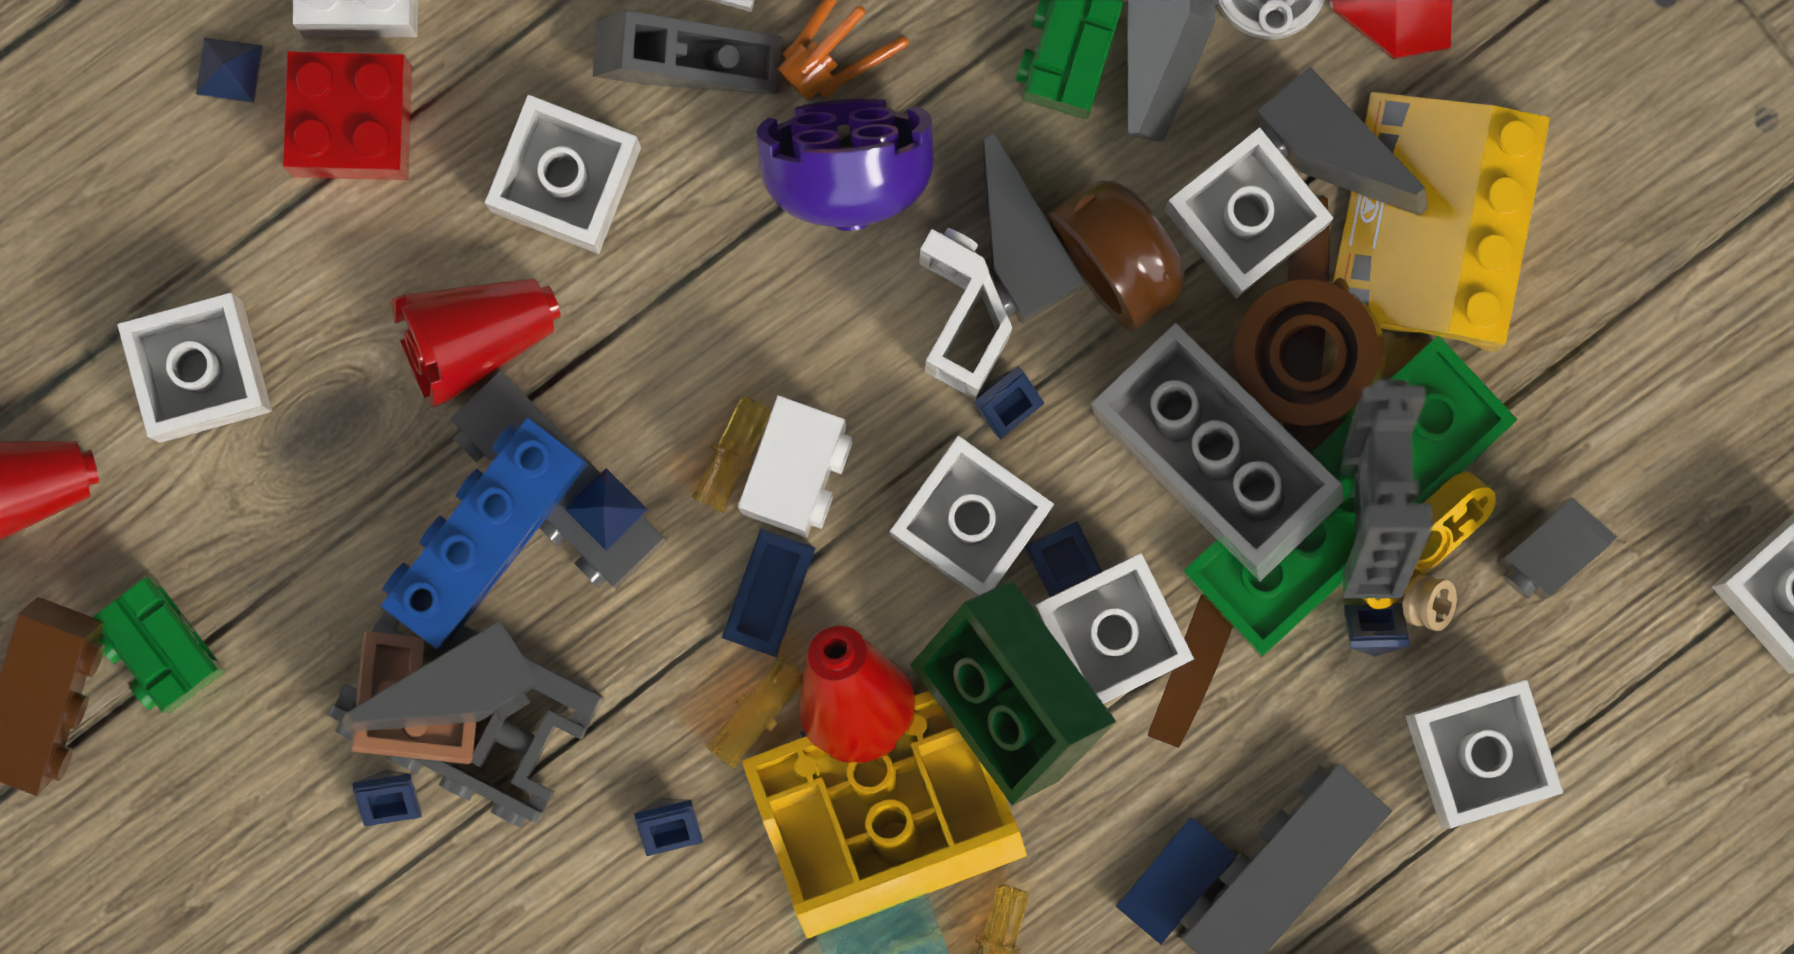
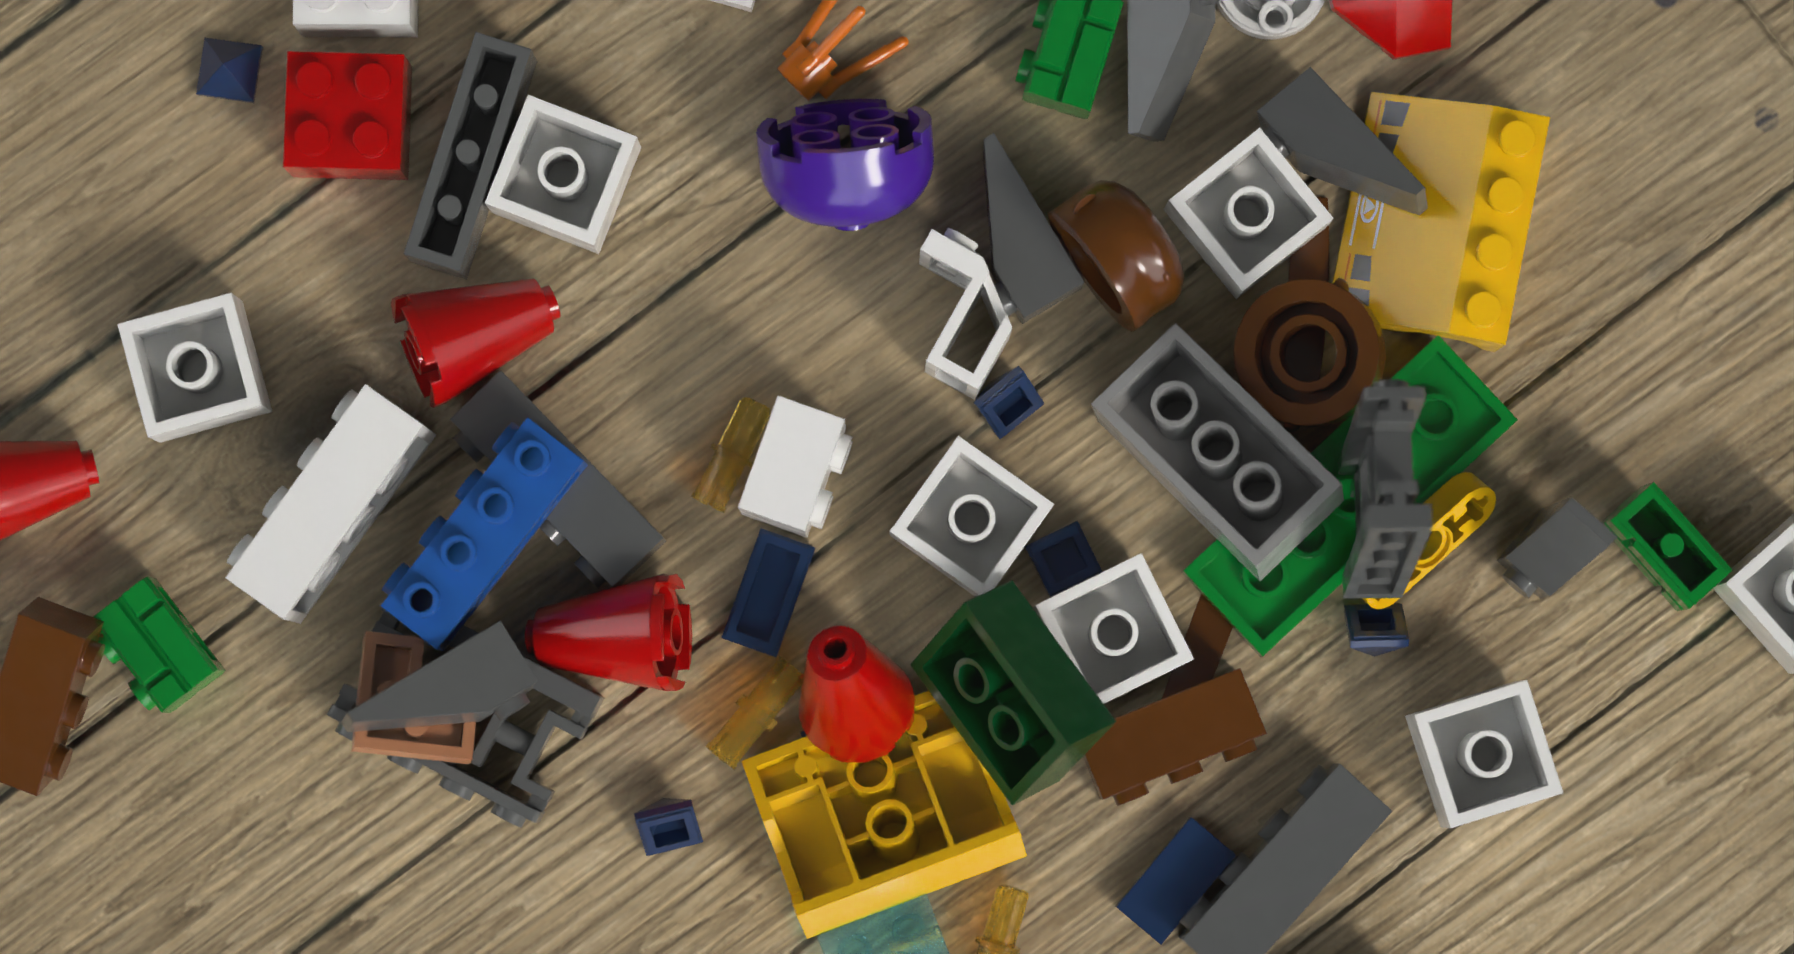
(329, 504): none -> white brick
(387, 798): dark blue slope -> none
(469, 155): none -> dark grey brick
(606, 509): dark blue slope -> none
(618, 634): none -> red cone
(685, 54): dark grey slope -> none
(1174, 737): none -> reddish brown brick
(1429, 602): tan bush -> none
(1666, 547): none -> green brick

